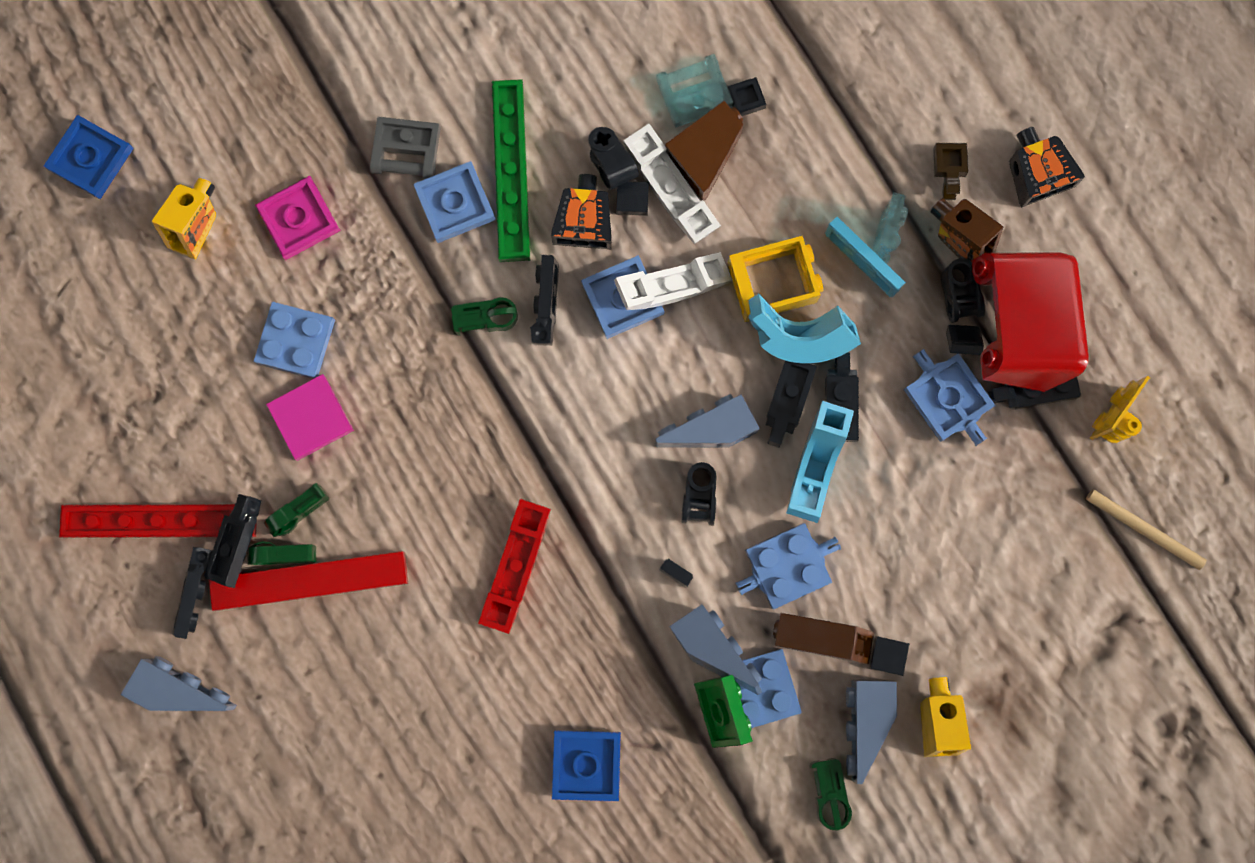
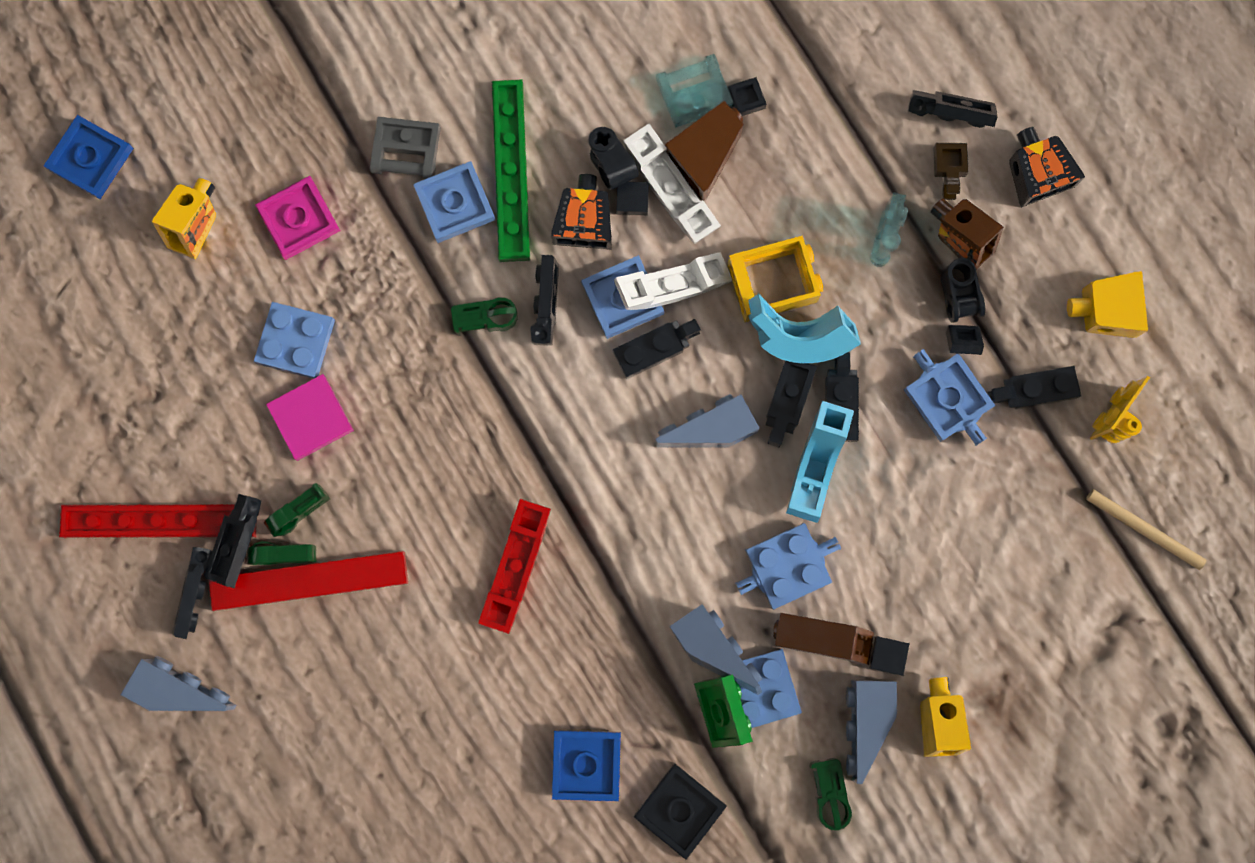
(655, 347): none -> black hinge
(676, 572): black tile -> none
(680, 811): none -> black tile
(700, 497): black piece -> none
(864, 257): medium azure tile -> none
(952, 107): none -> black hinge
(1036, 319): red windscreen -> none
(1112, 306): none -> yellow torso

